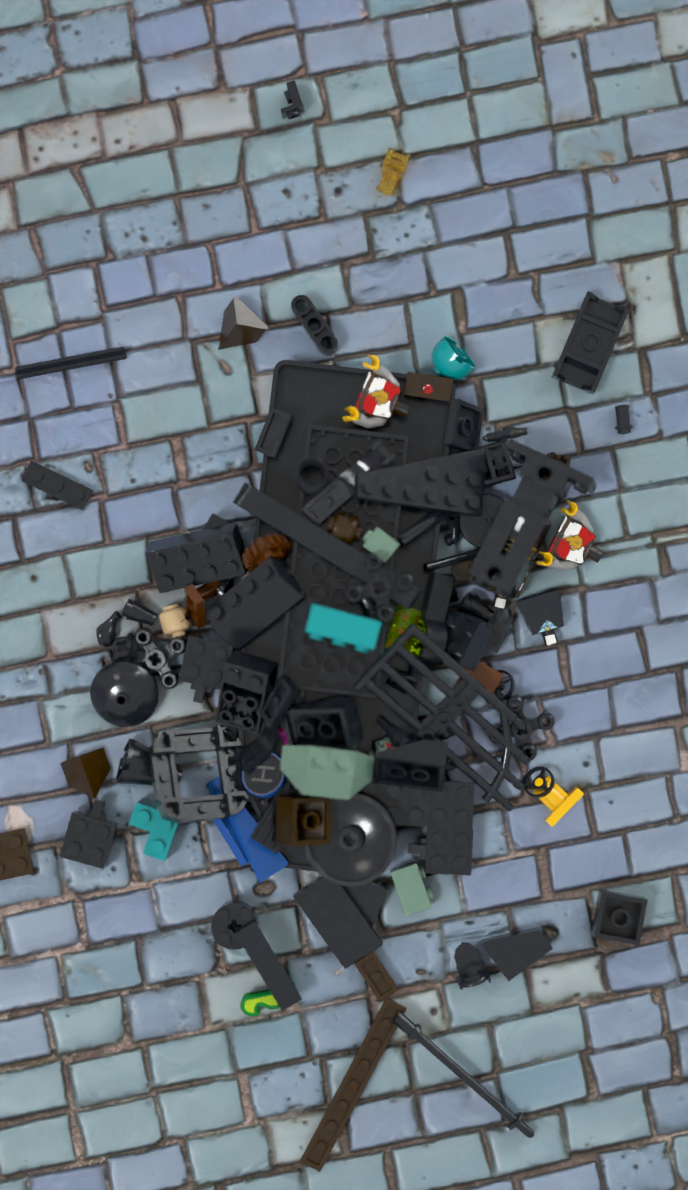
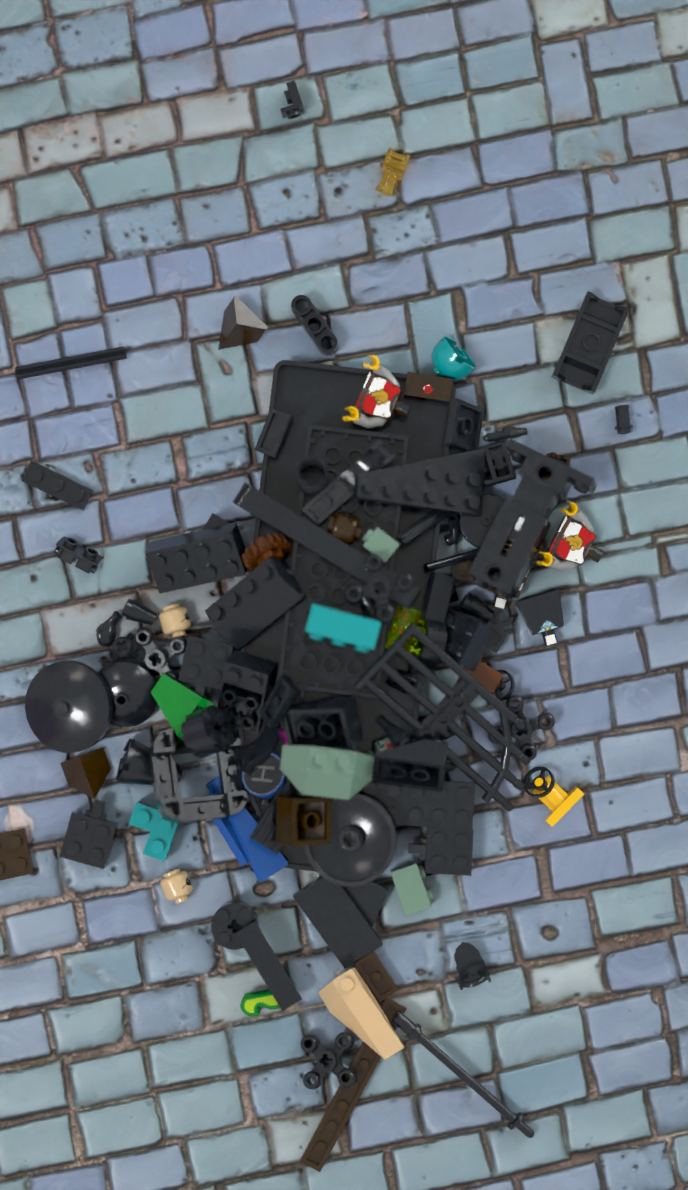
(68, 549): none -> black hinge
(68, 706): none -> black dish
(176, 702): none -> green flag
(176, 885): none -> tan head
(197, 596): reddish brown piece -> none
(208, 731): none -> black brick
(322, 1067): none -> black gear
(358, 1010): none -> tan wedge
(517, 950): black slope -> none
(619, 917): black brick -> none

